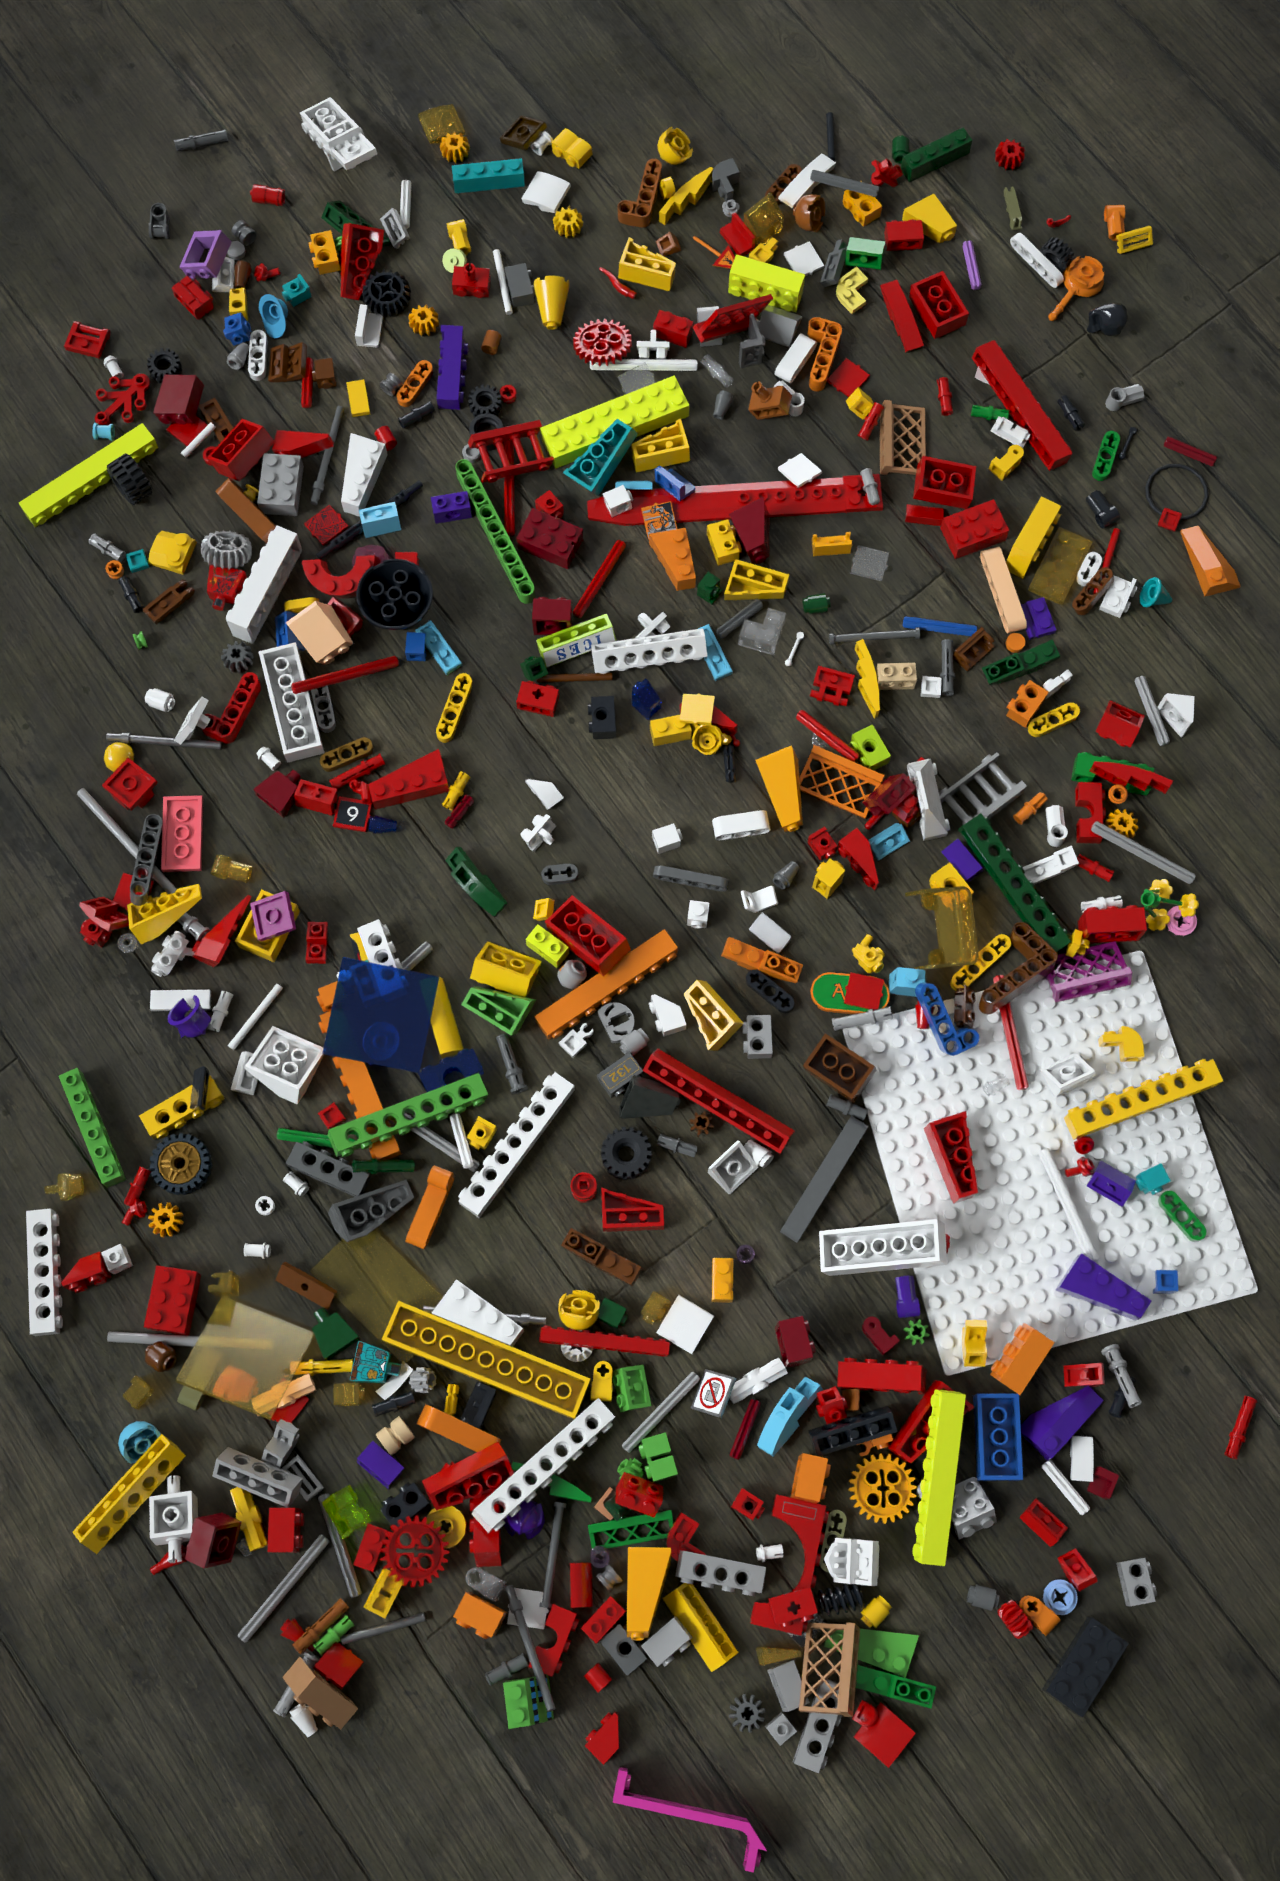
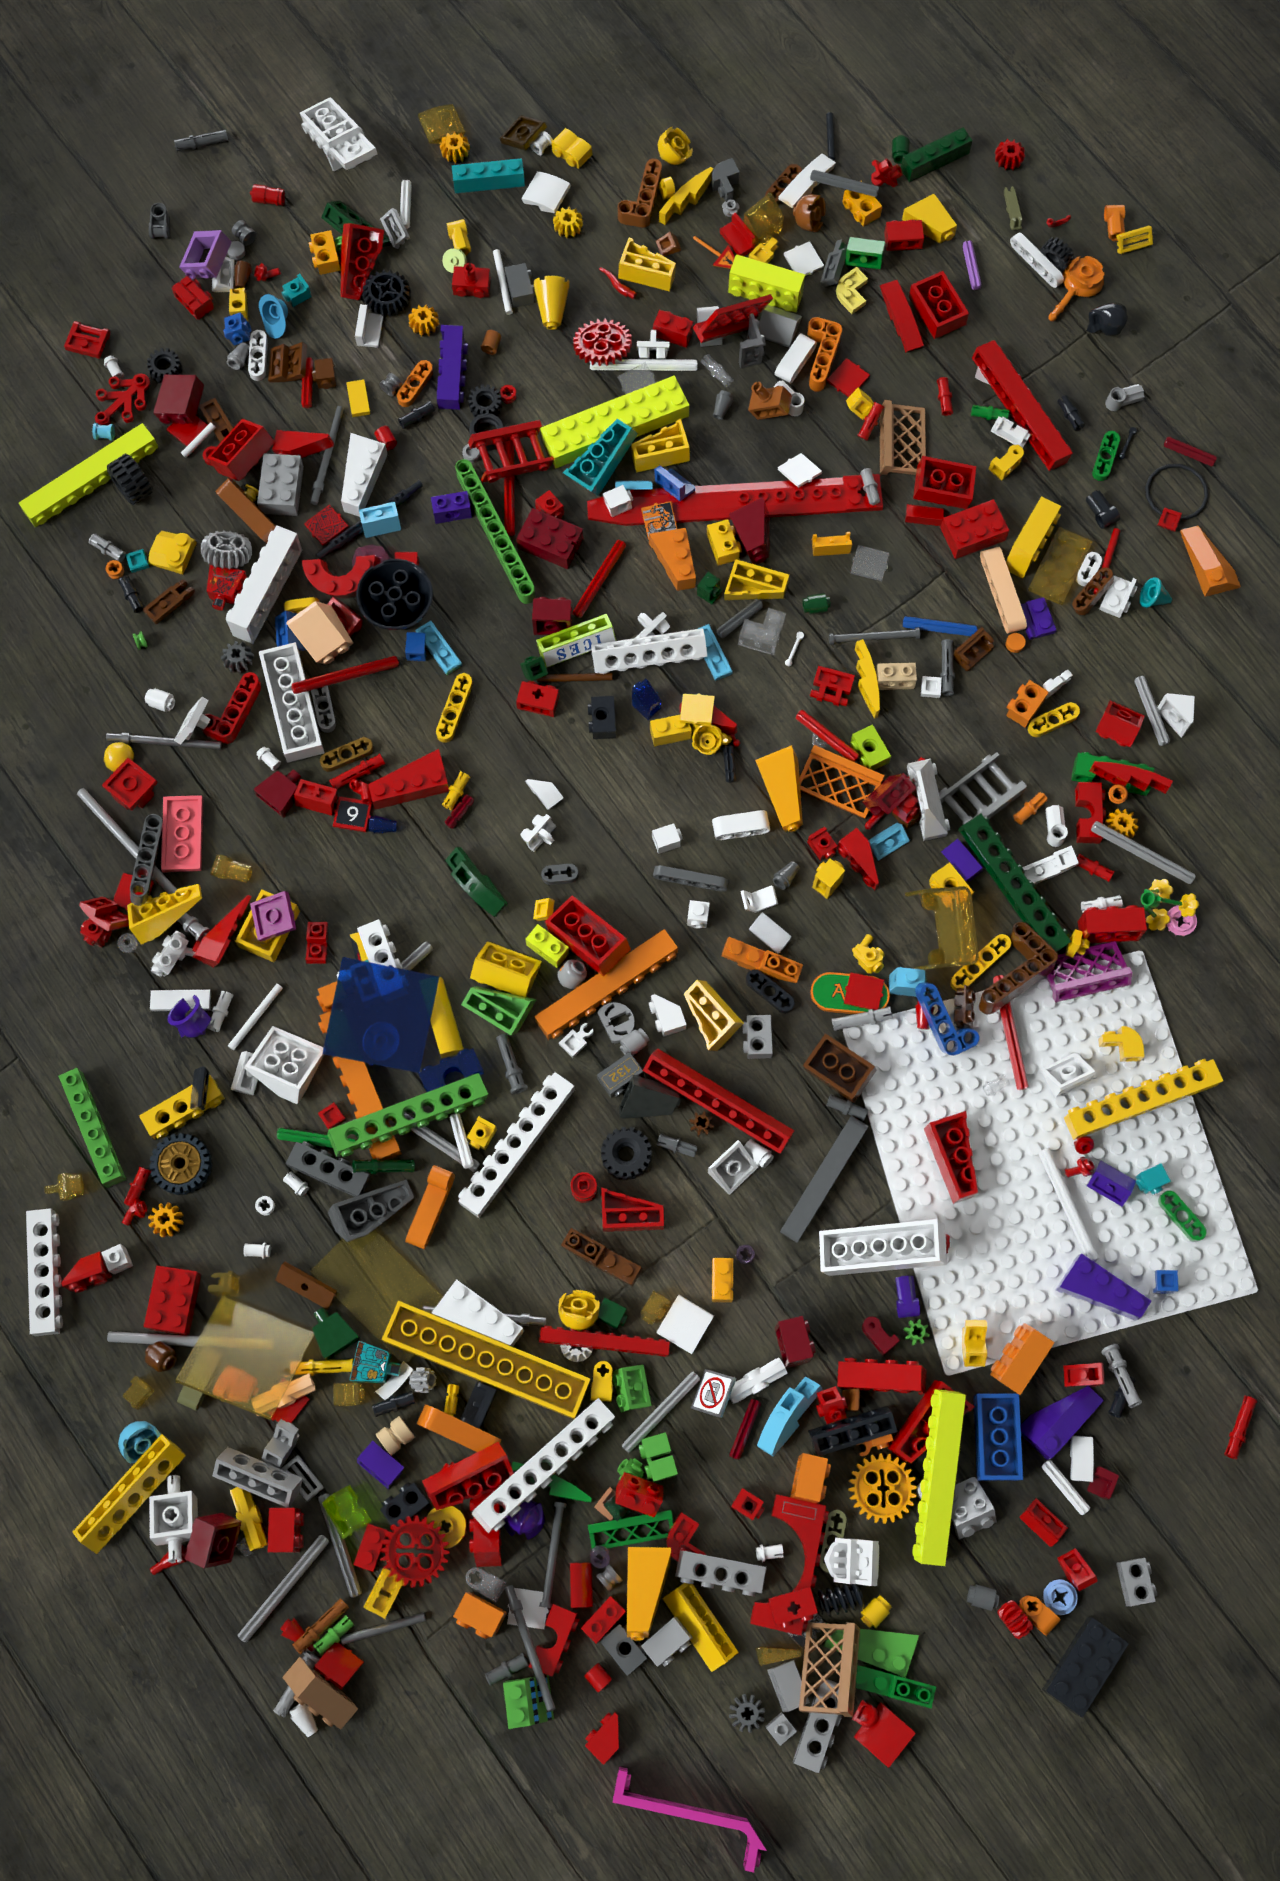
(1021, 664): dark green slope -> none

